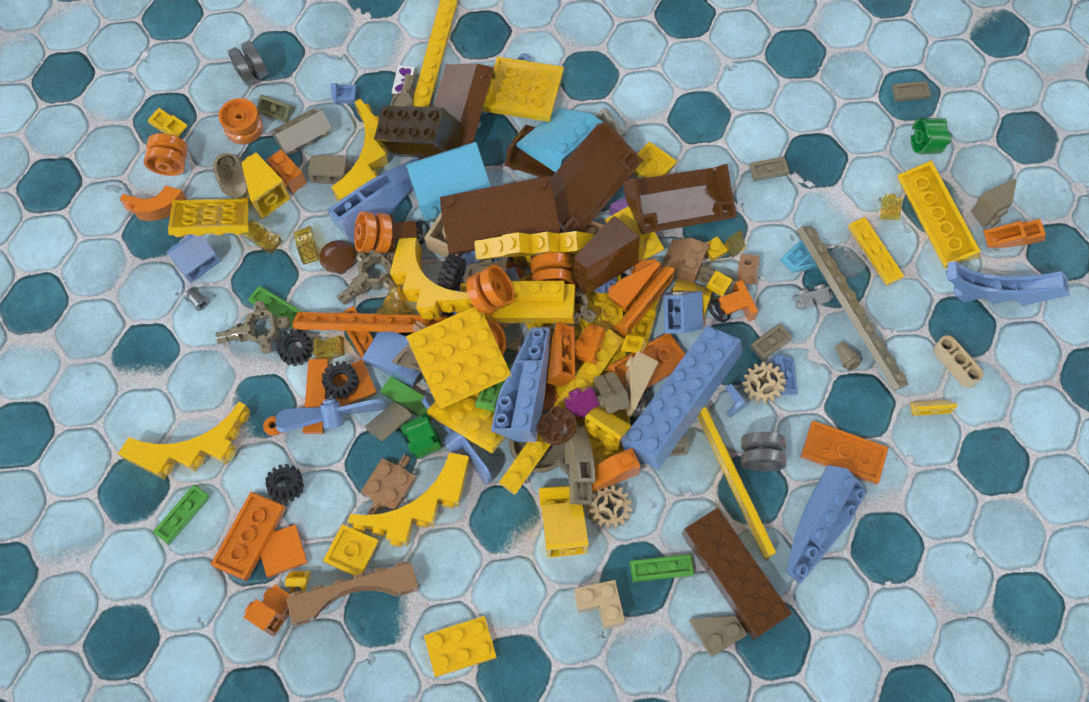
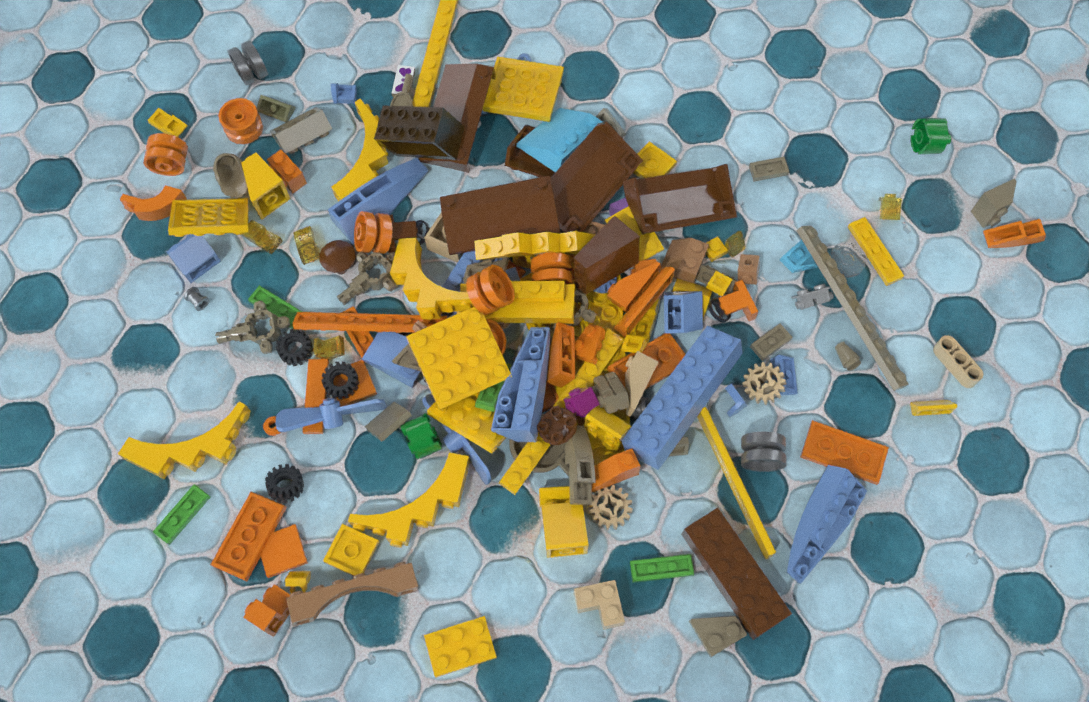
(327, 169): dark tan brick -> none
(388, 485): medium nougat plate -> none
(395, 303): clear yellow cylinder -> none
(404, 396): bright green tile -> none
(445, 175): medium azure slope -> none
(451, 272): black tyre -> none
(911, 91): dark tan tile -> none
(938, 214): yellow arch -> none
(1025, 289): medium blue arch -> none

